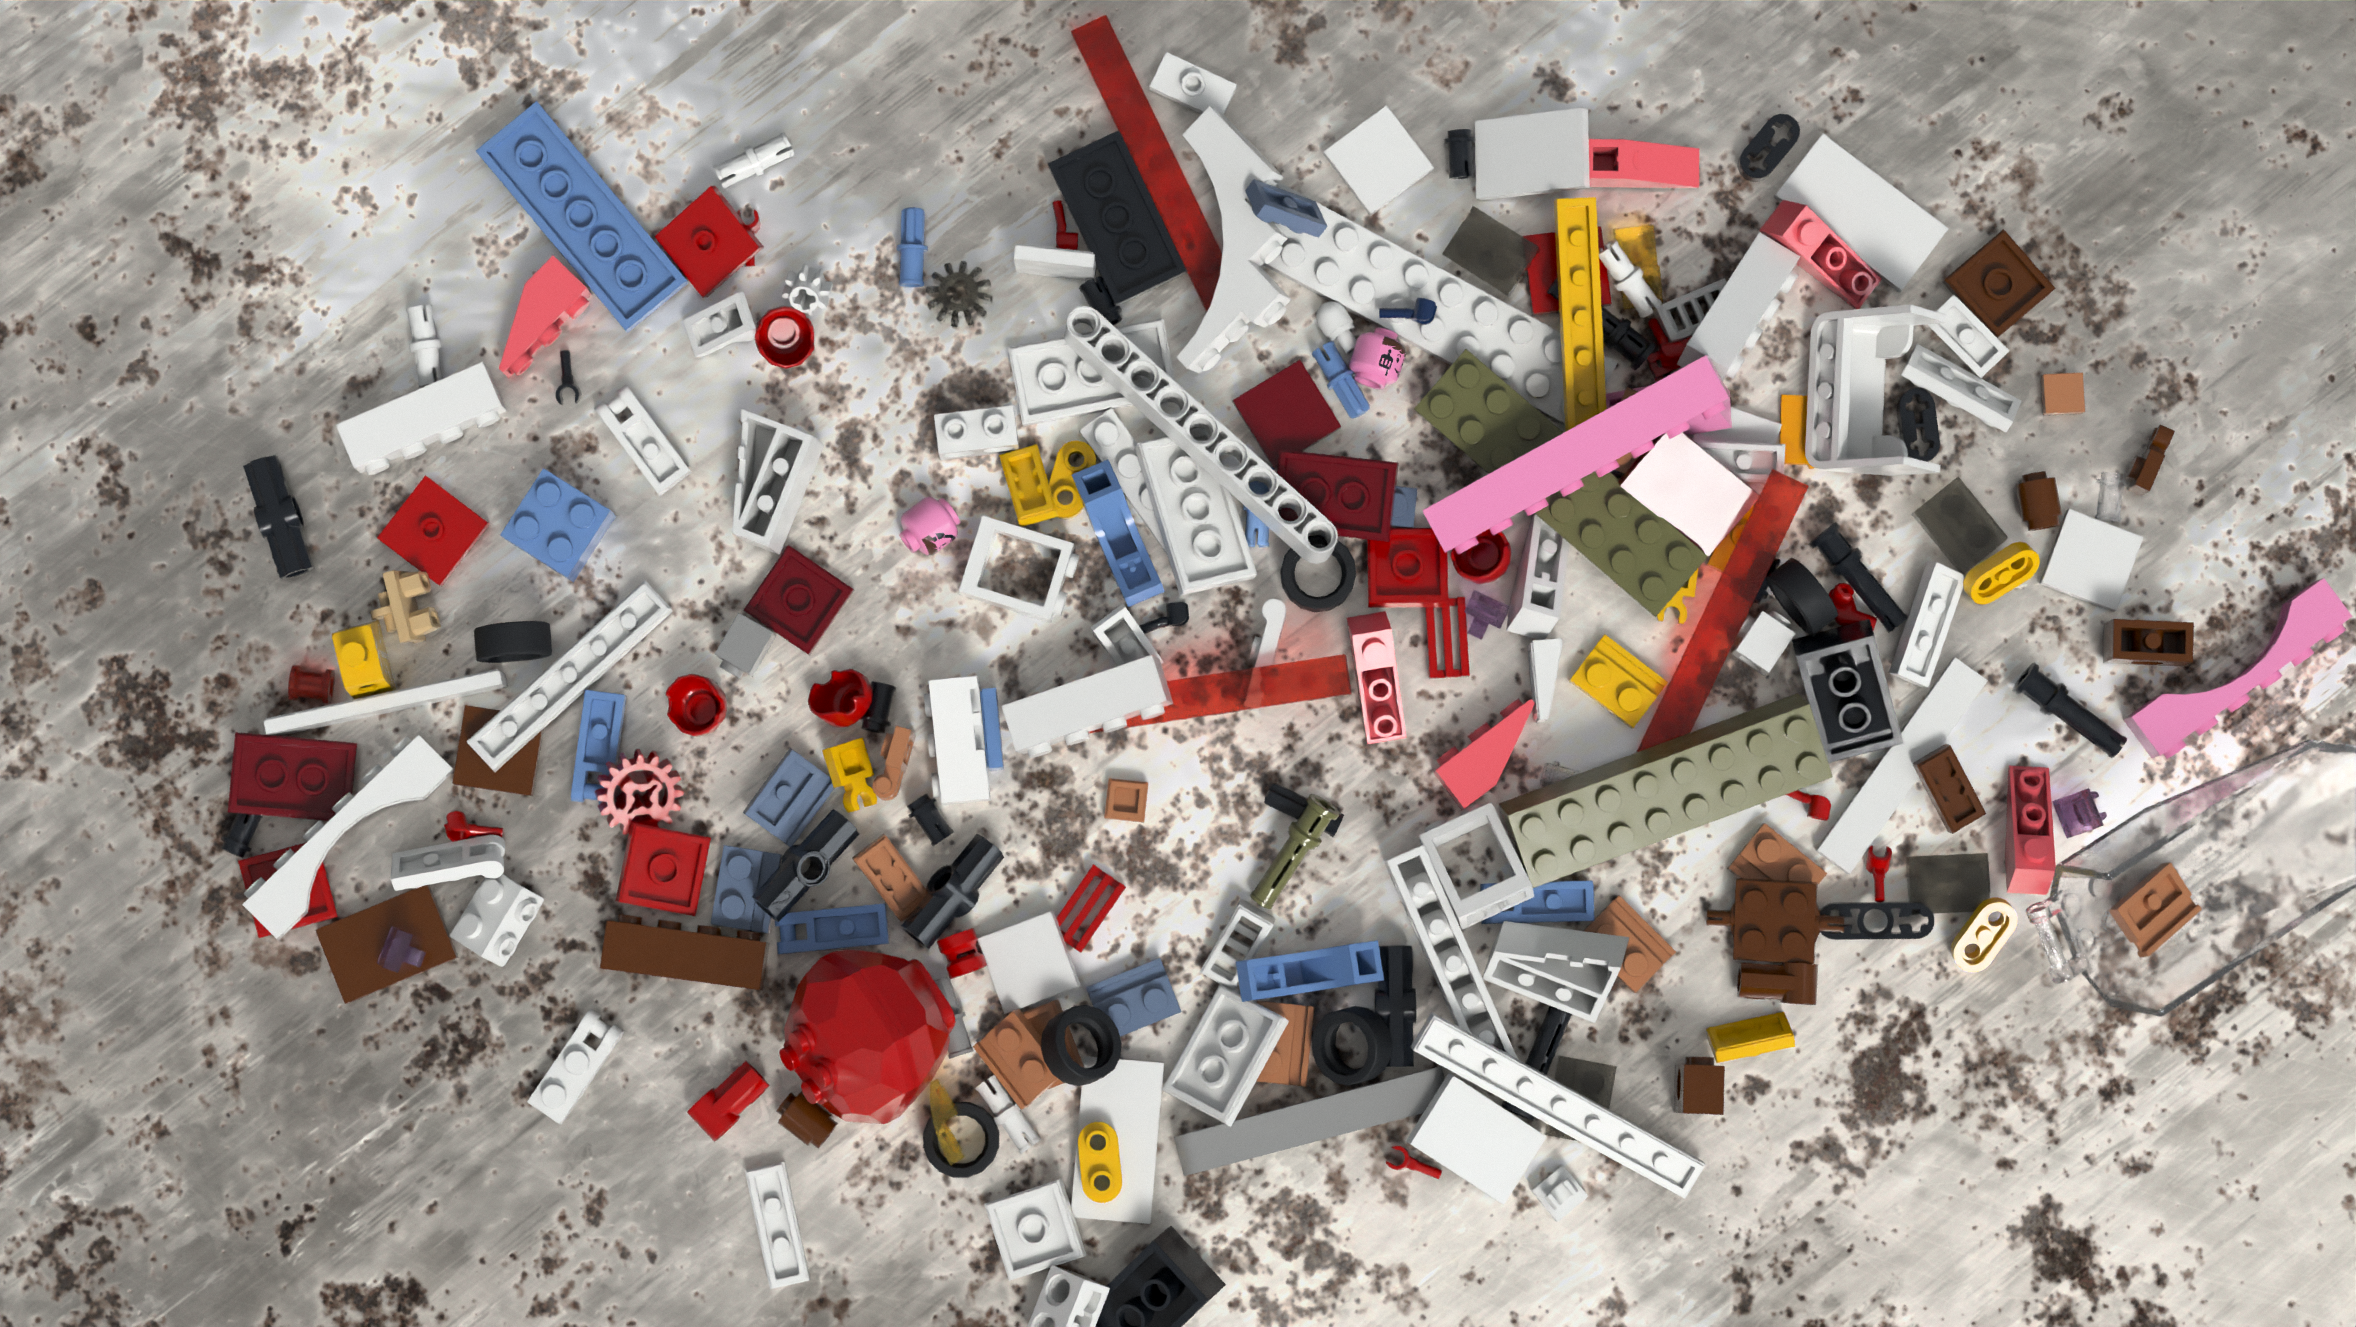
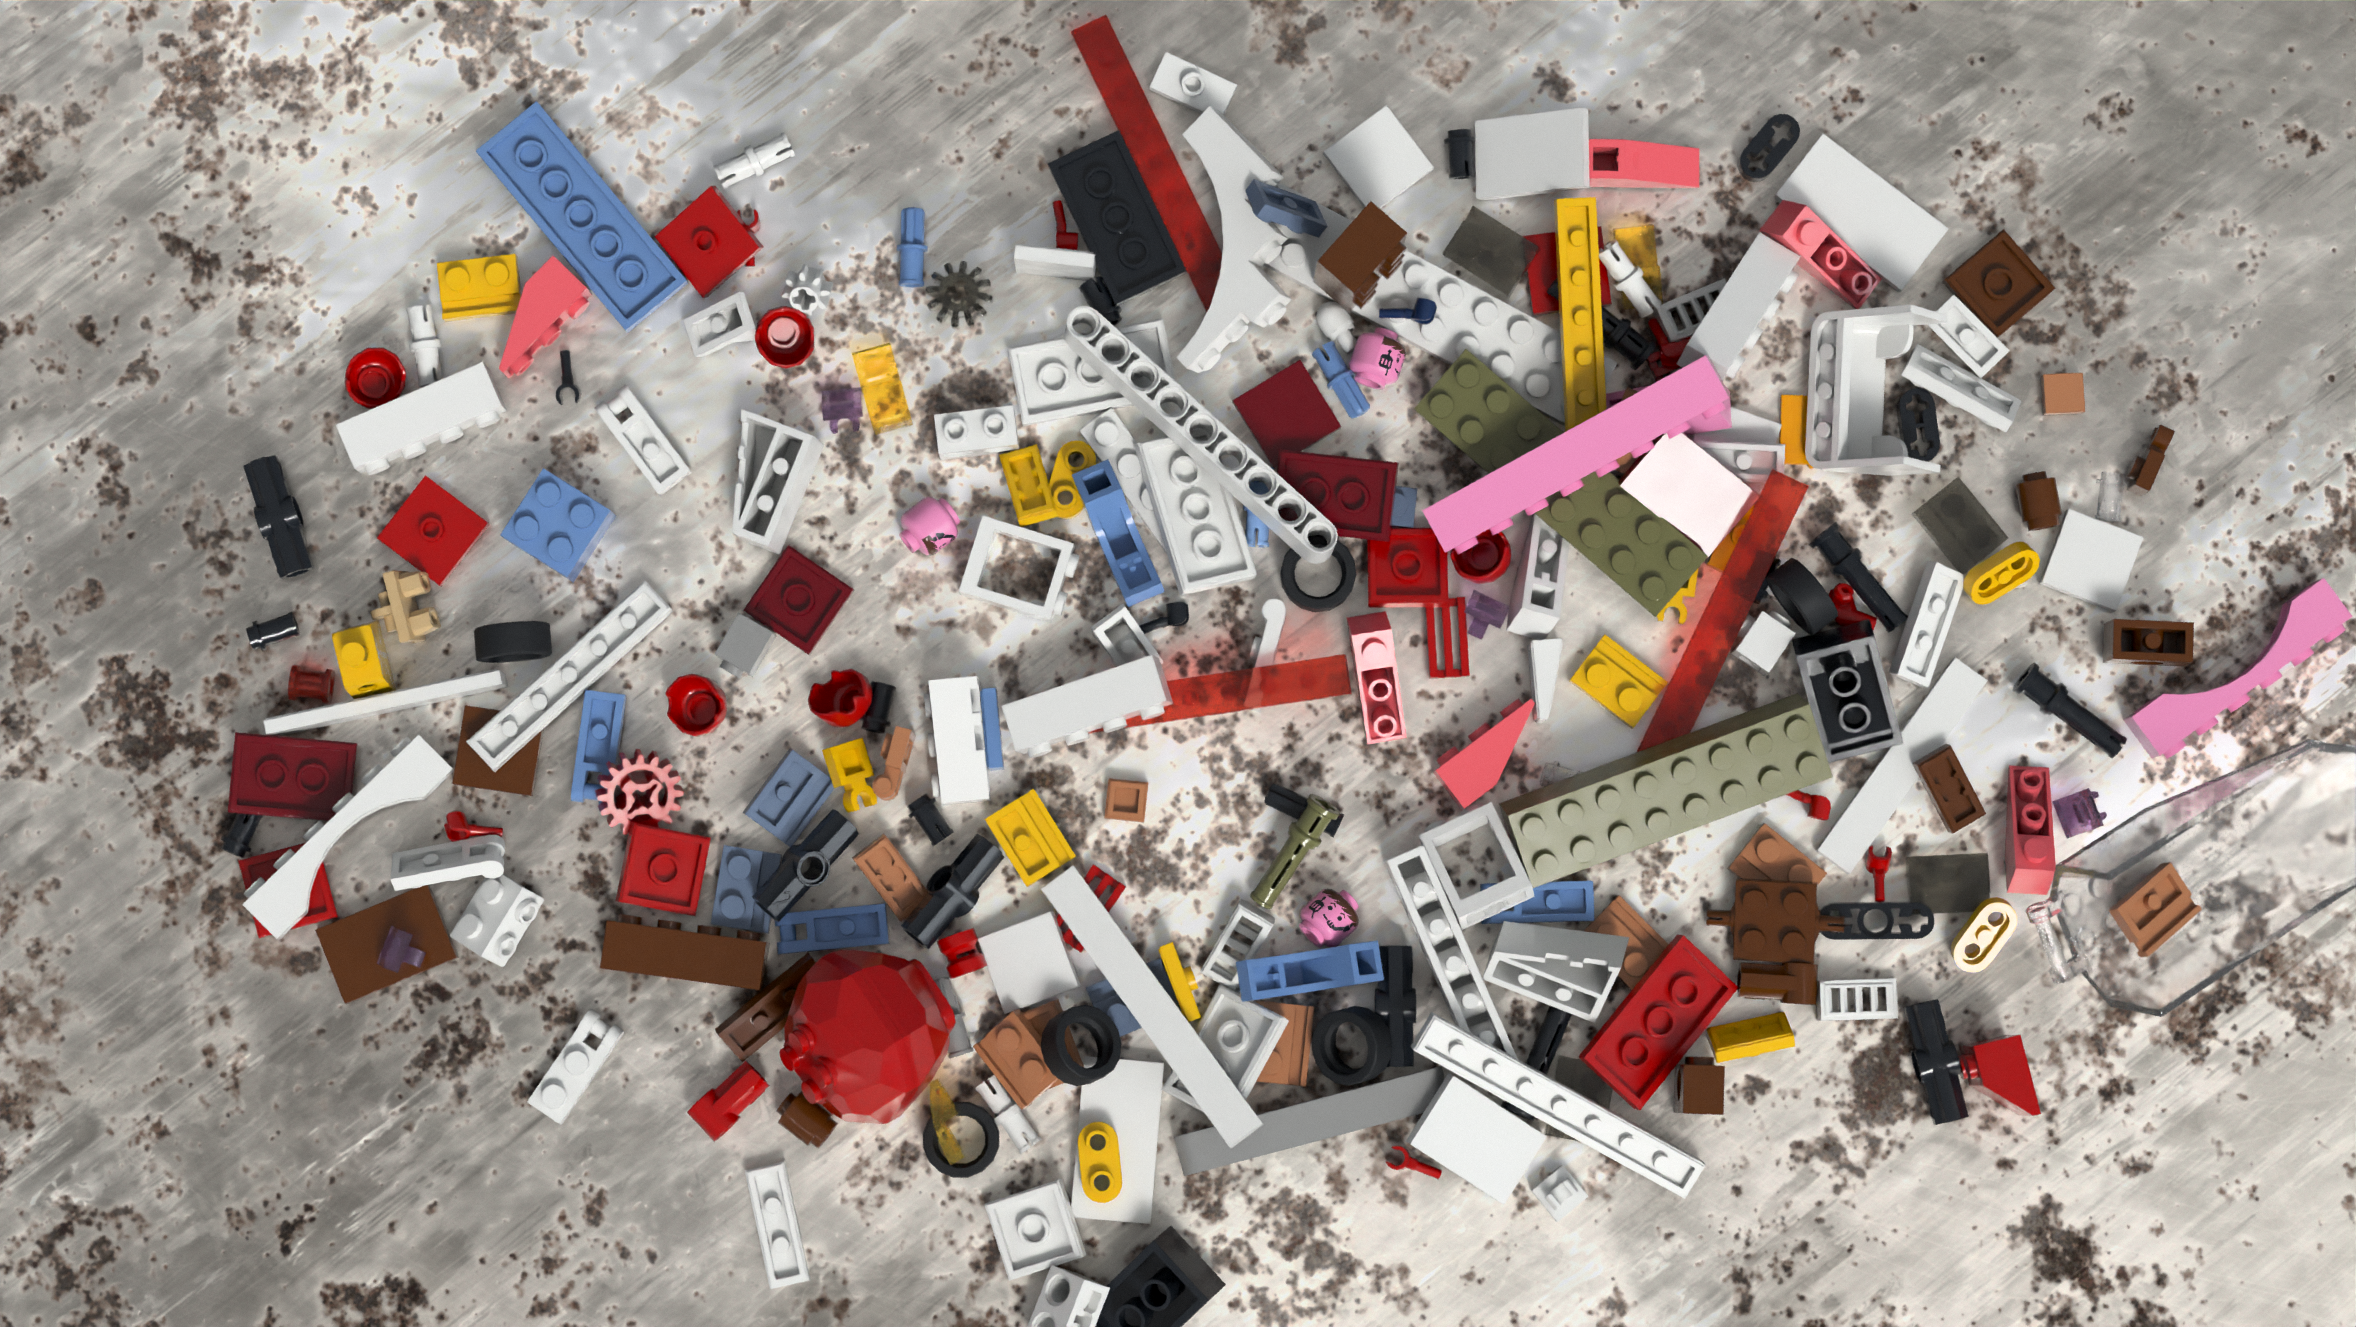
(272, 631): none -> black pin
(374, 377): none -> red hair
(479, 287): none -> yellow plate
(764, 1013): none -> reddish brown plate
(842, 405): none -> clear purple tile
(882, 388): none -> clear yellow slope
(1030, 838): none -> yellow plate
(1152, 1007): none -> white tile
(1181, 980): none -> yellow plate
(1329, 918): none -> bright pink head
(1360, 257): none -> reddish brown brick
(1658, 1022): none -> red plate
(1824, 999): none -> white slope
(1935, 1062): none -> black piece
(2001, 1073): none -> red slope

